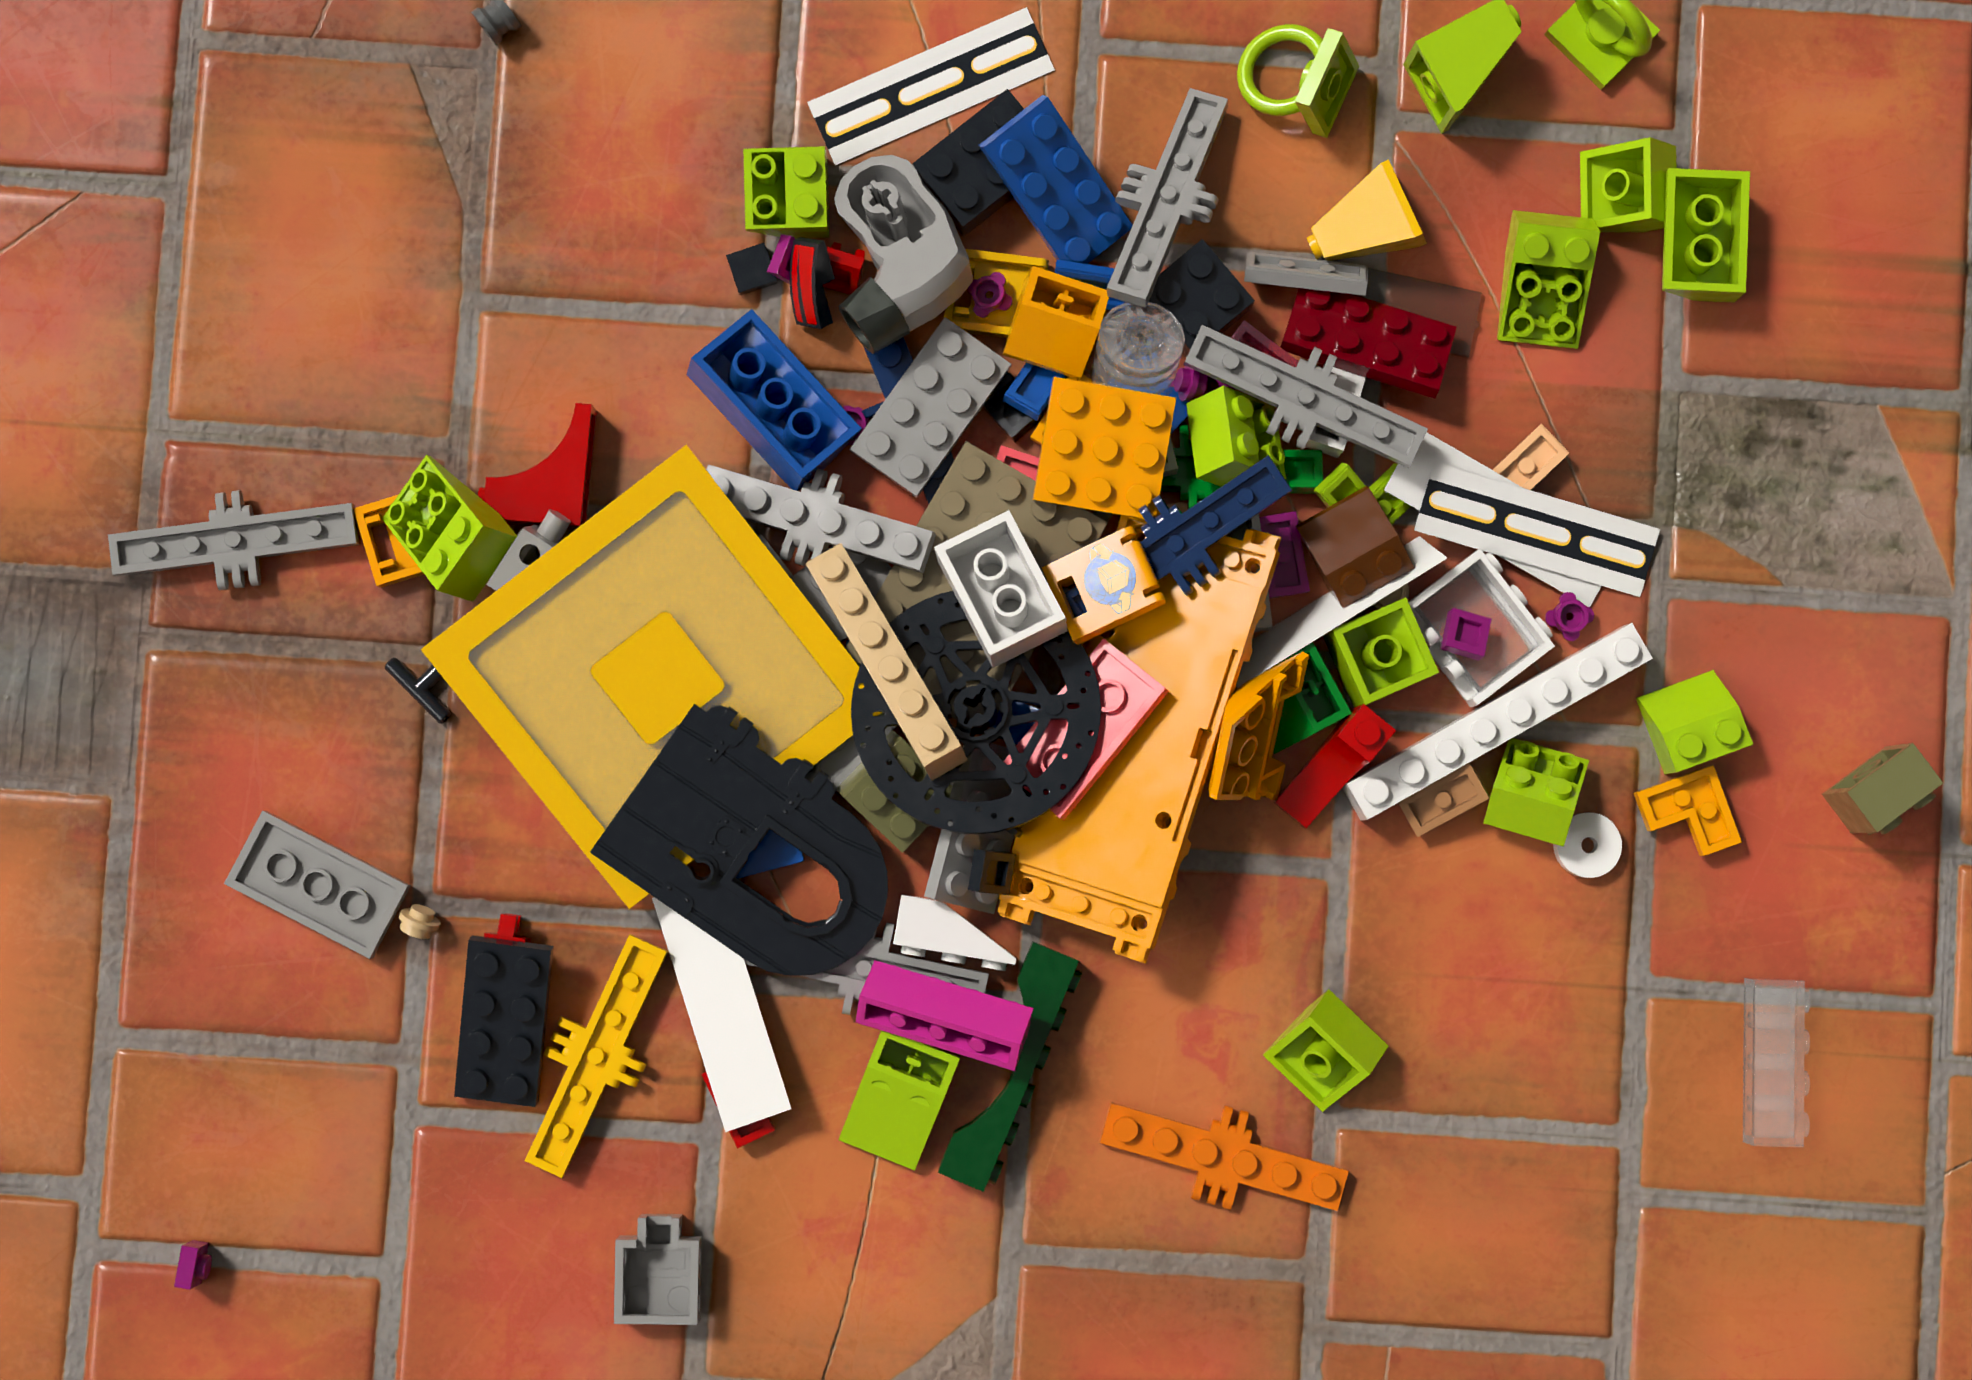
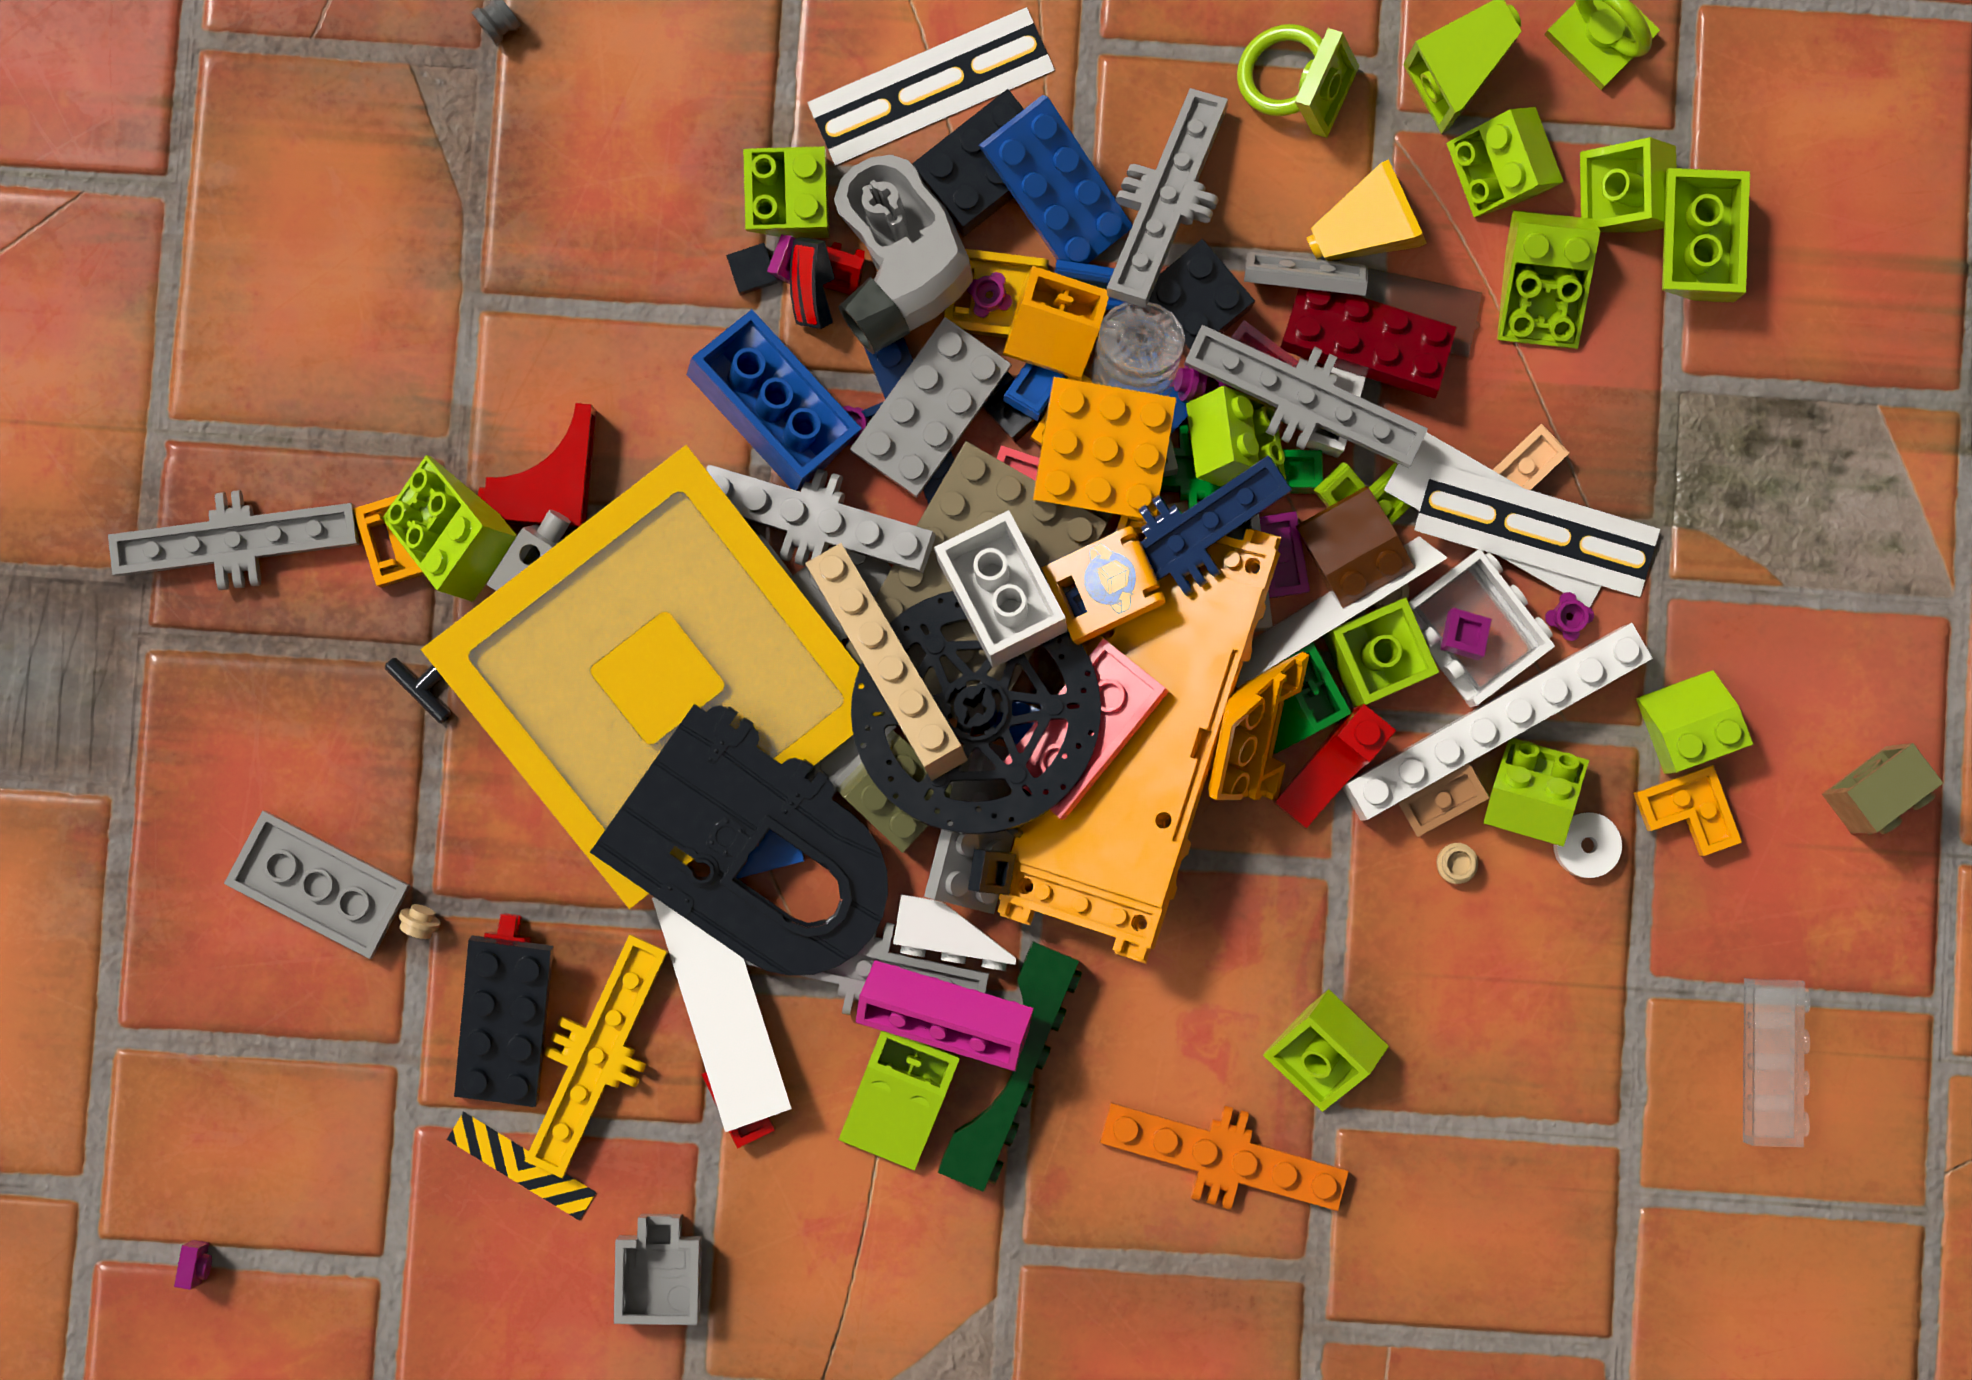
(509, 1160): none -> sticker
(1457, 863): none -> tan plate
(1504, 161): none -> lime slope

